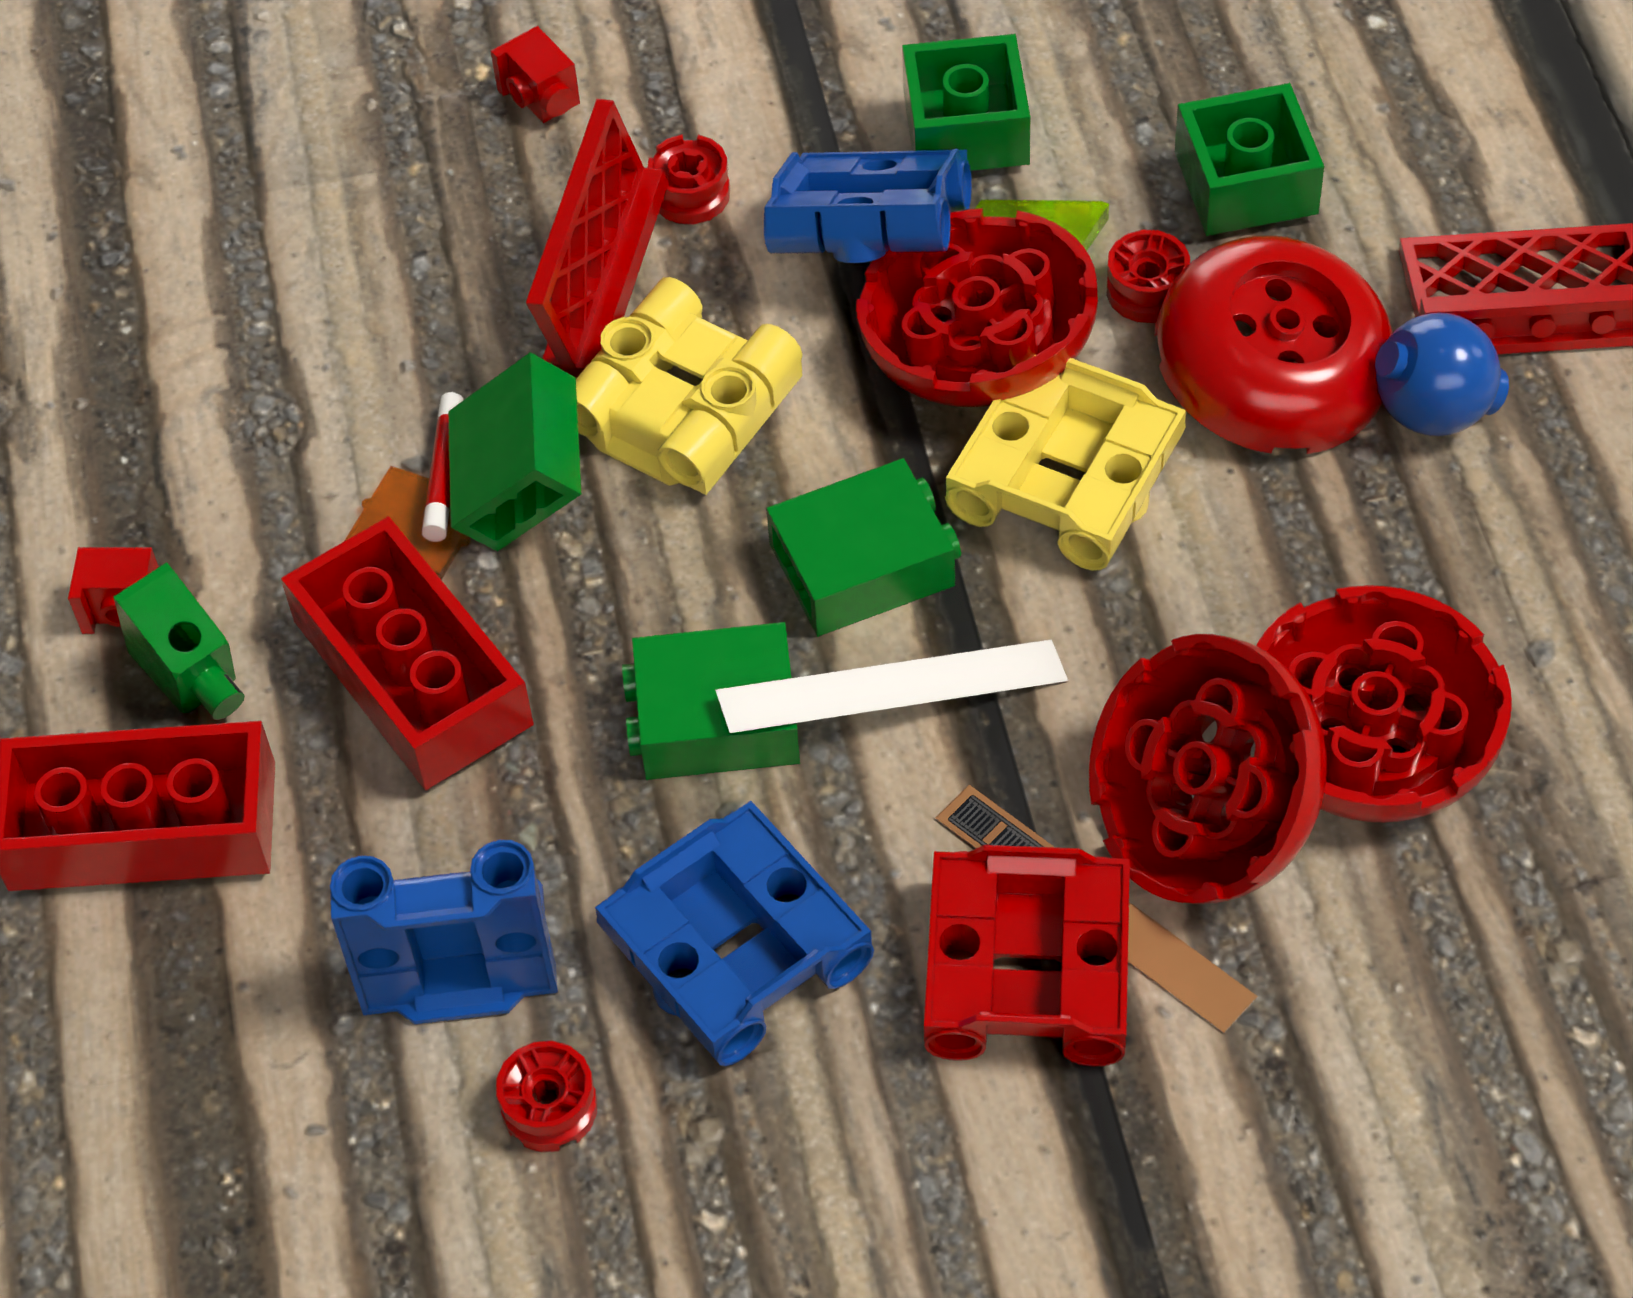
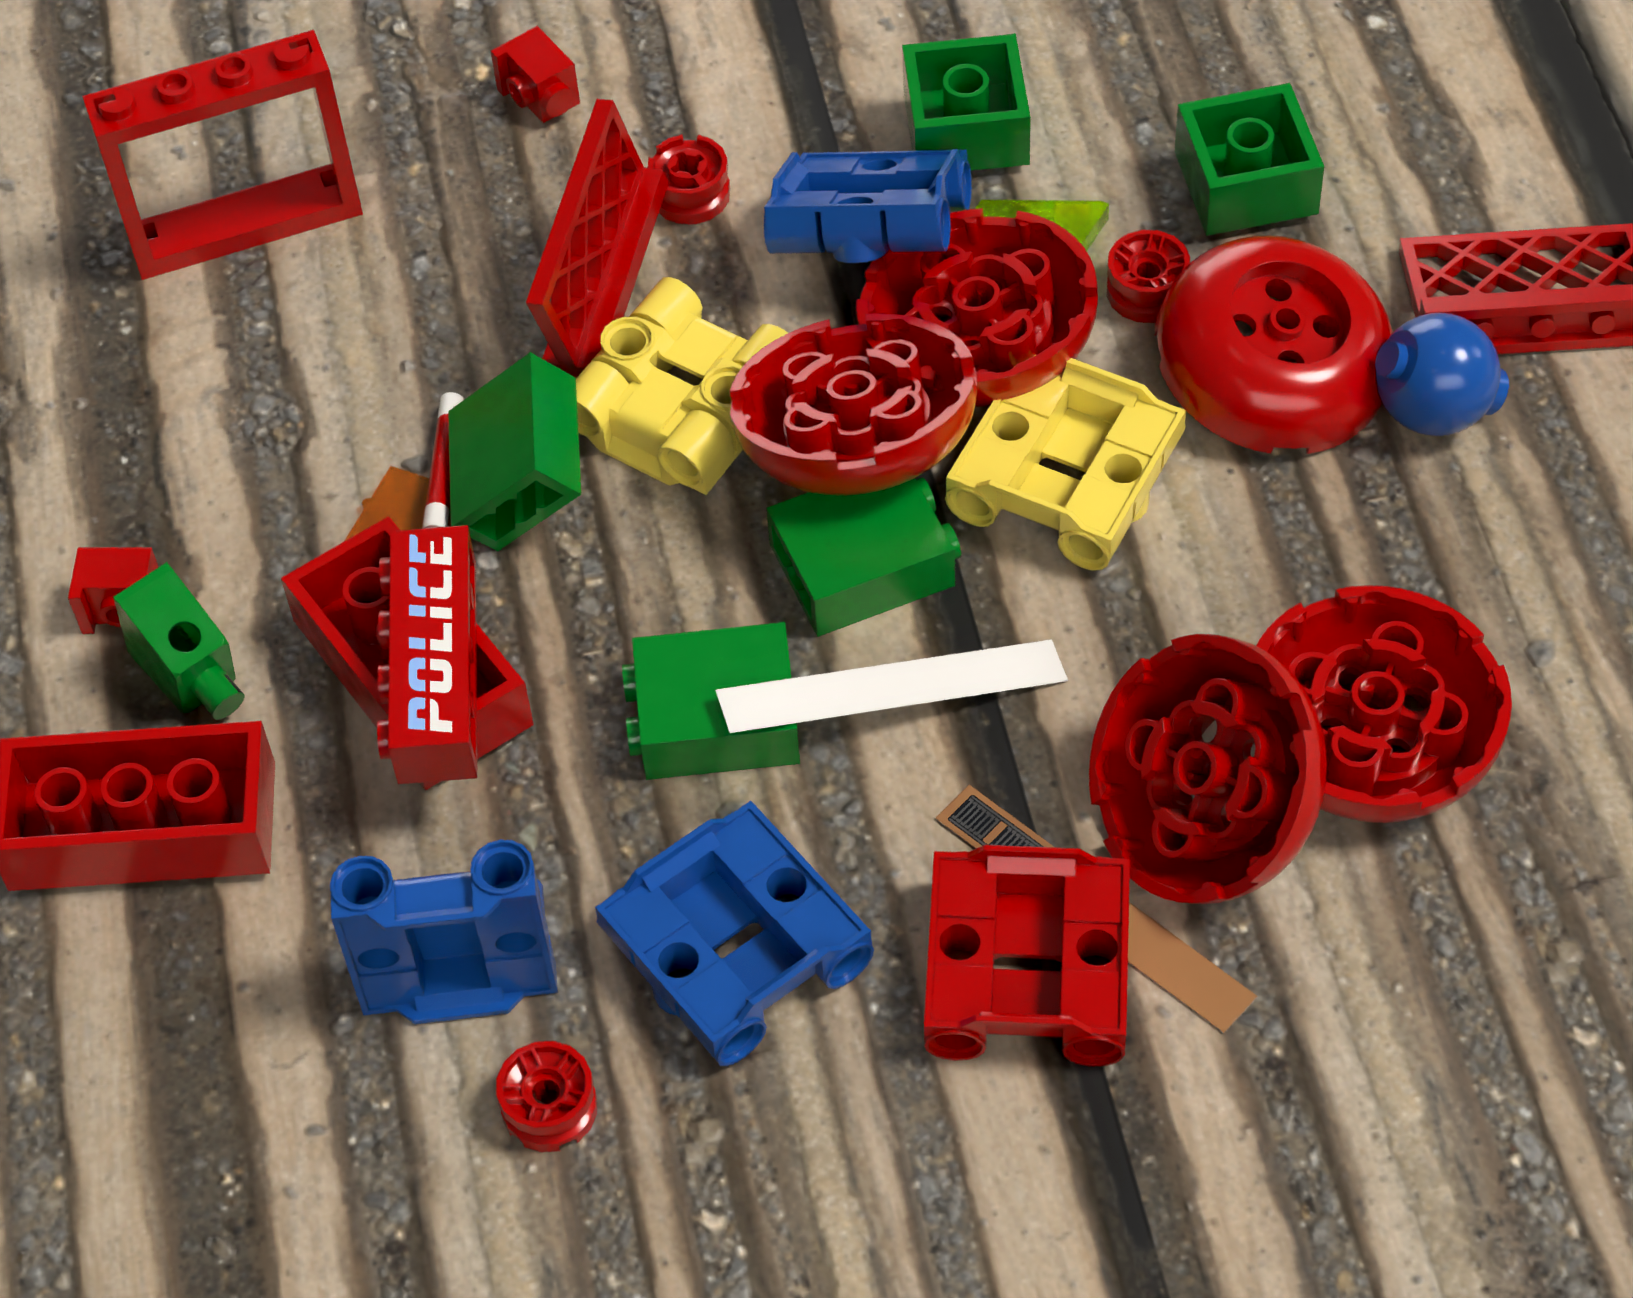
(241, 217): none -> red window
(431, 655): none -> red brick
(853, 417): none -> red brick

